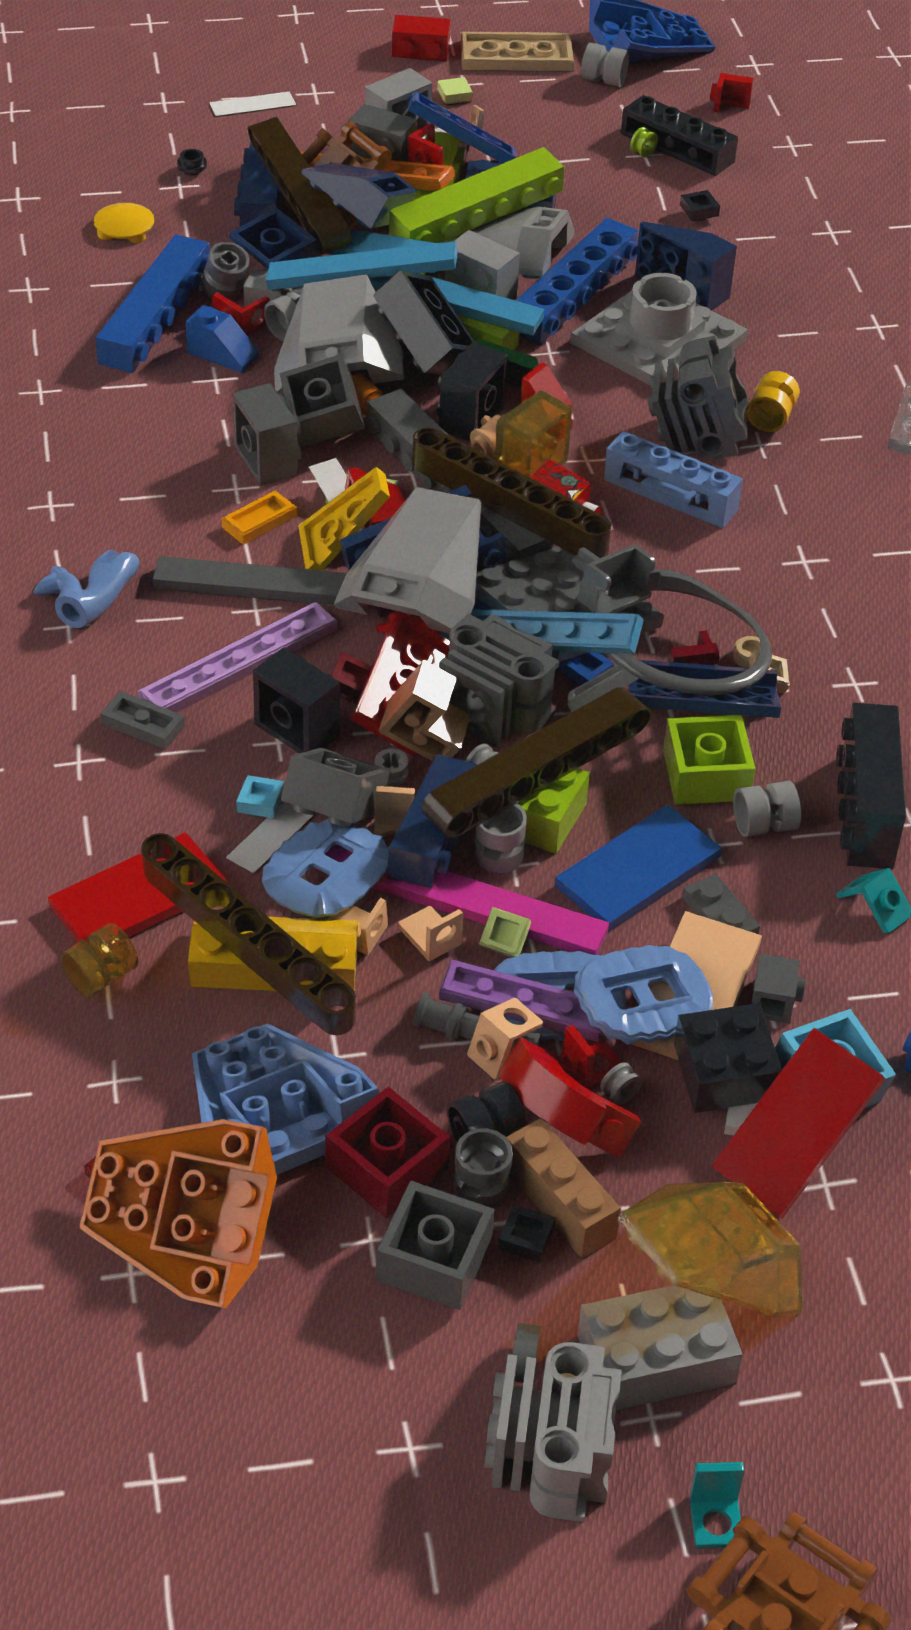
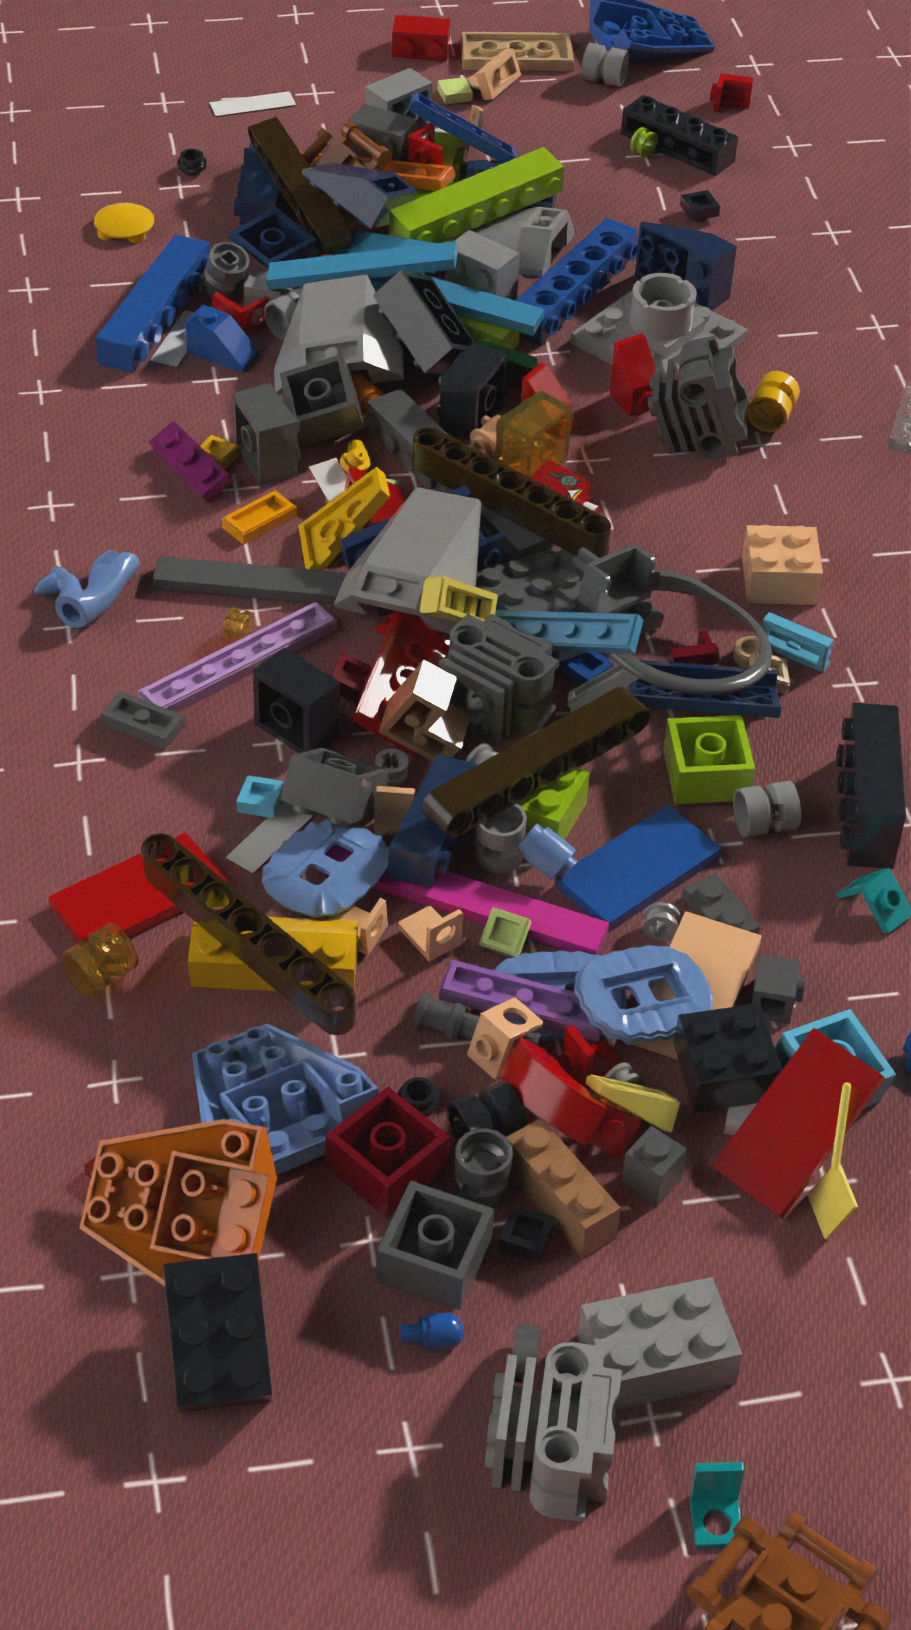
(175, 344): none -> white sticker
(190, 461): none -> magenta plate
(217, 1332): none -> black brick
(221, 450): none -> yellow tile
(237, 624): none -> clear yellow bush
(356, 456): none -> yellow arm
(420, 1089): none -> black plate
(434, 1331): none -> blue cylinder
(438, 595): none -> light yellow slope
(496, 75): none -> light nougat tile
(548, 852): none -> medium blue brick
(631, 374): none -> red slope
(645, 1102): none -> light yellow slope
(653, 1166): none -> dark grey brick
(661, 912): none -> light grey bush
(673, 479): medium blue brick -> none
(719, 1245): clear yellow wedge -> none
(782, 565): none -> light nougat brick
(797, 638): none -> medium azure tile
(832, 1195): none -> light yellow piece

